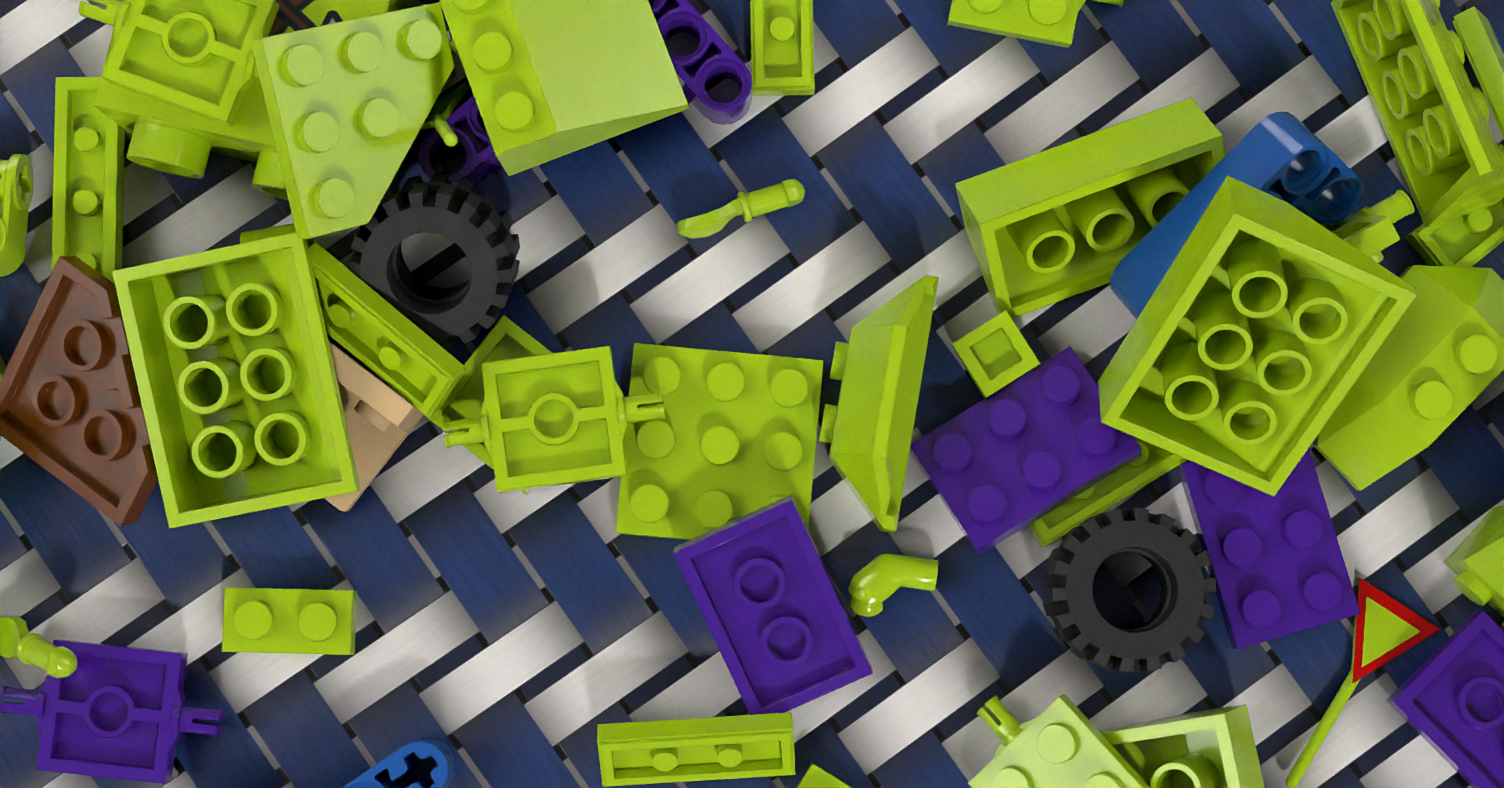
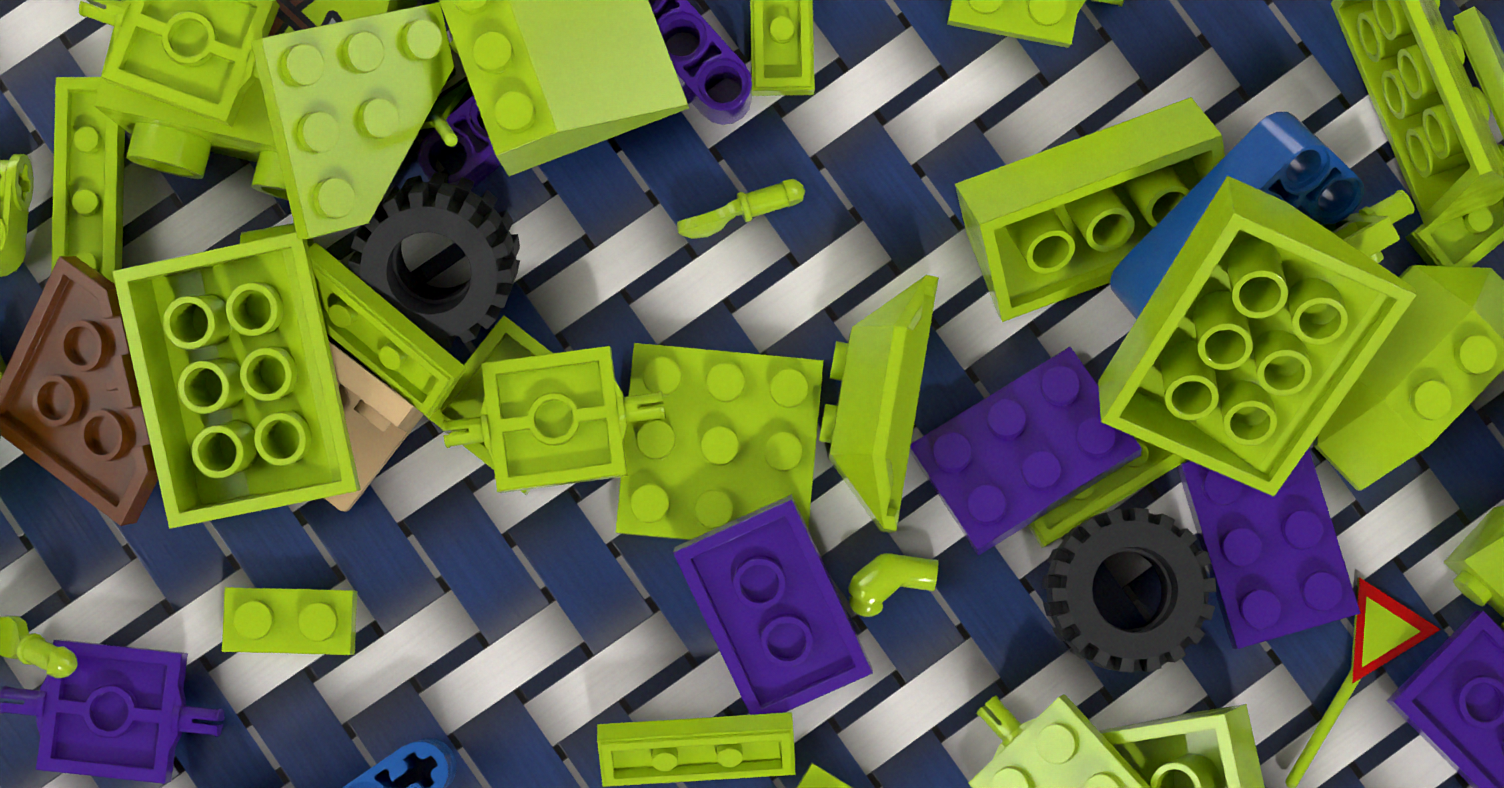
(995, 354): lime plate -> none

